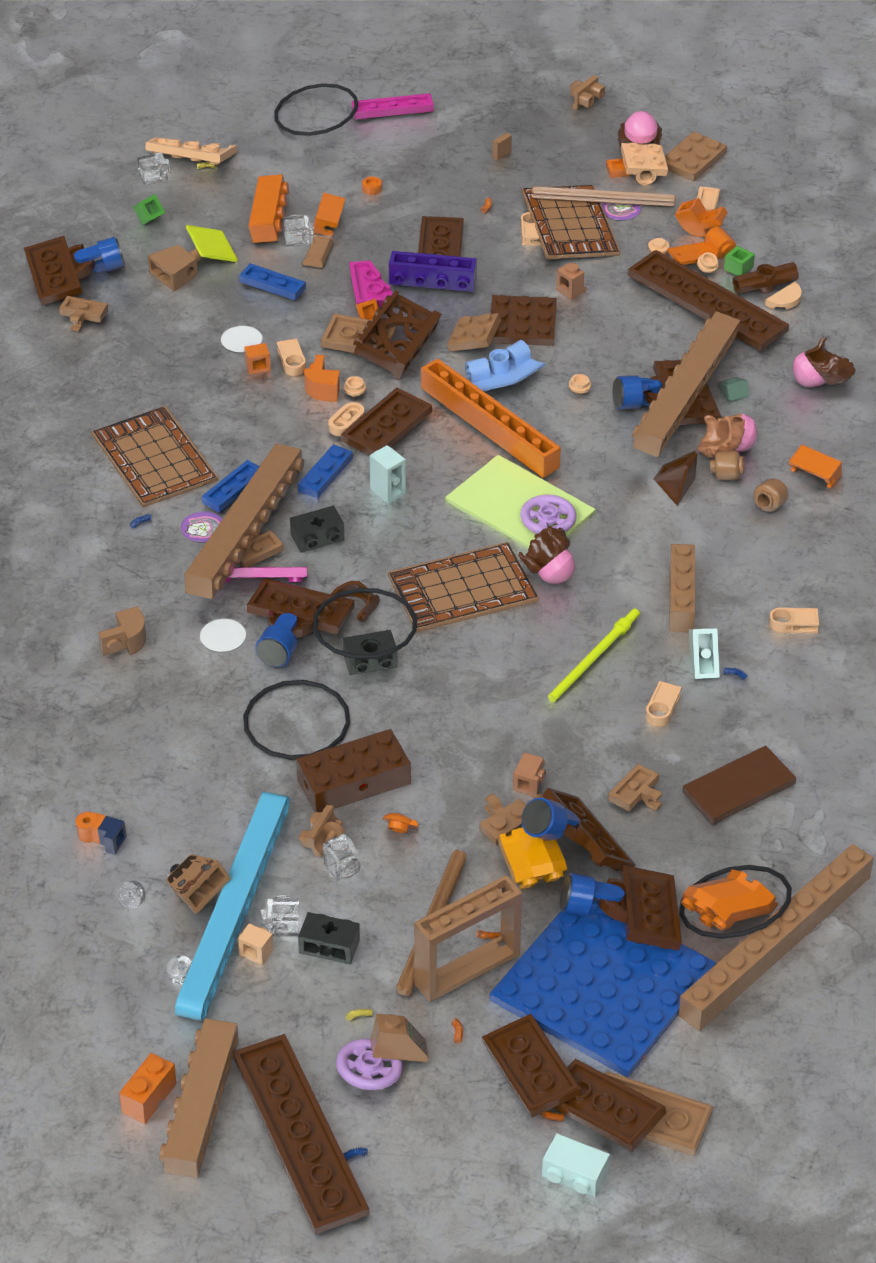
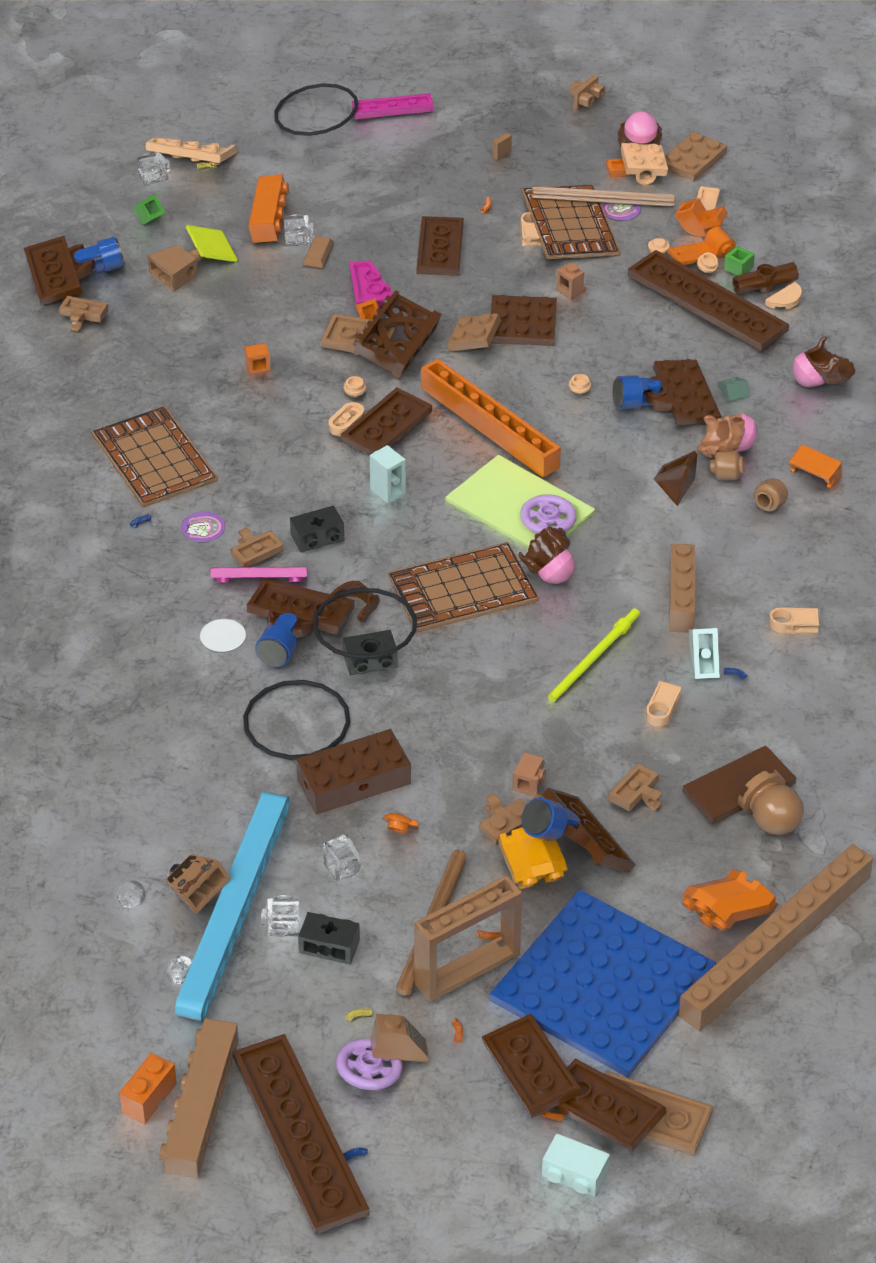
(101, 830): leg -> none
(128, 634): medium nougat brick -> none
(230, 487): blue plate -> none
(240, 336): white sticker -> none
(243, 521): medium nougat brick -> none
(255, 943): light nougat plate -> none
(272, 281): blue plate -> none
(290, 353): light nougat piece -> none
(322, 383): orange brick -> none
(324, 827): medium nougat hips -> none
(325, 471): blue plate -> none
(328, 213): orange hinge -> none
(372, 185): orange tile -> none
(432, 271): dark purple brick -> none
(503, 367): light blue panel -> none
(640, 900): reddish brown plate -> none
(685, 384): medium nougat brick -> none
(753, 929): black piece -> none
(773, 805): none -> medium nougat tile

